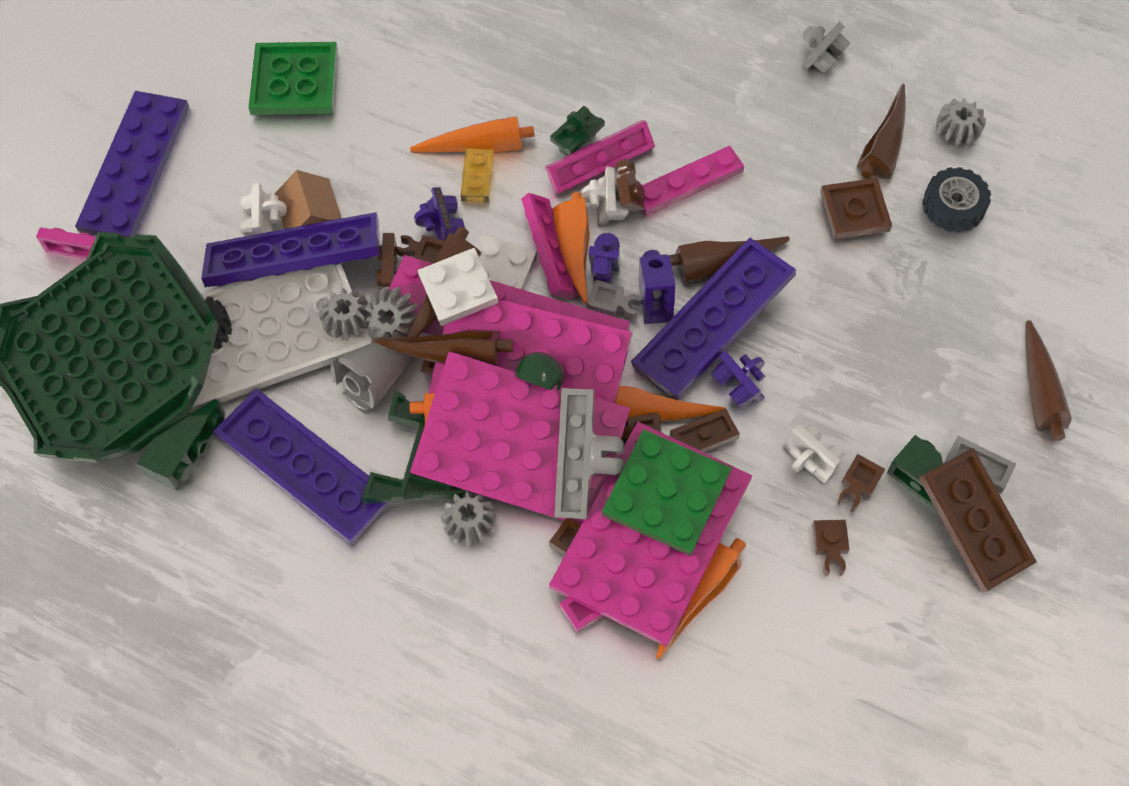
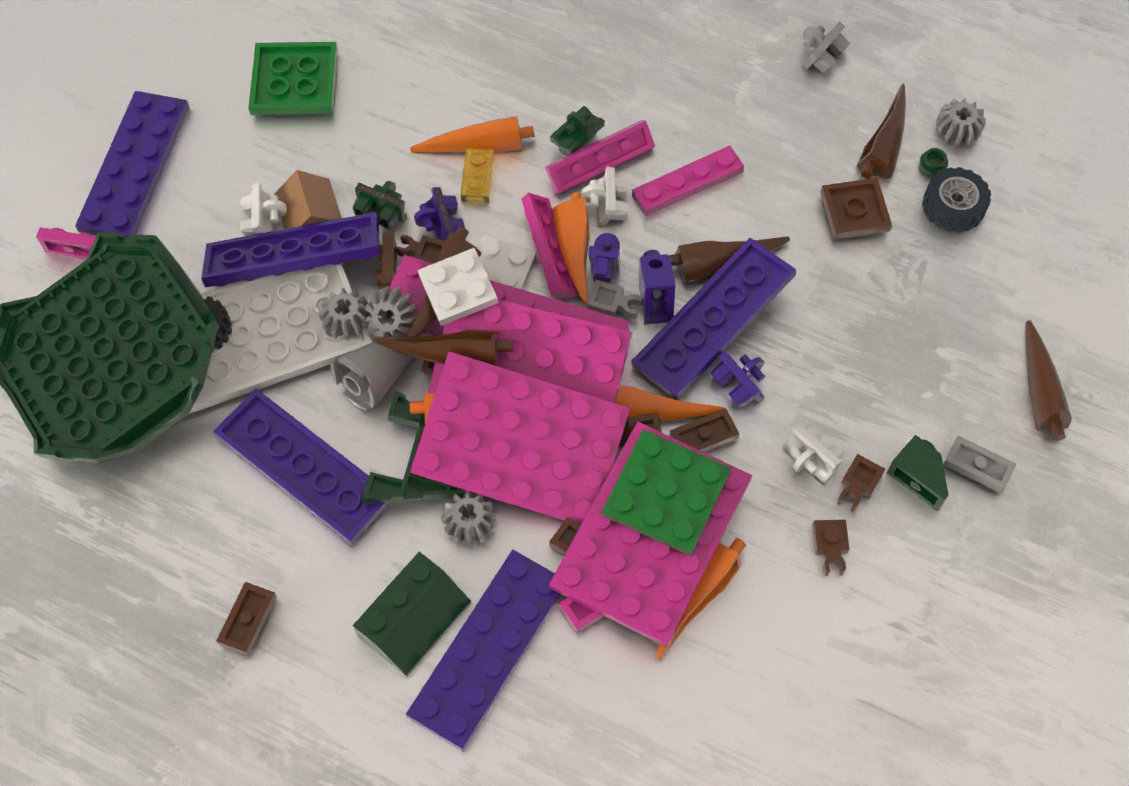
(175, 450): dark green slope -> none
(246, 618): none -> reddish brown plate
(381, 200): none -> dark green hips
(412, 614): none -> dark green slope
(485, 651): none -> dark purple plate
(541, 370): dark green hair -> none
(581, 454): light grey plate -> none
(630, 190): reddish brown plate -> none
(933, 161): none -> dark green plate
(977, 520): reddish brown tile -> none

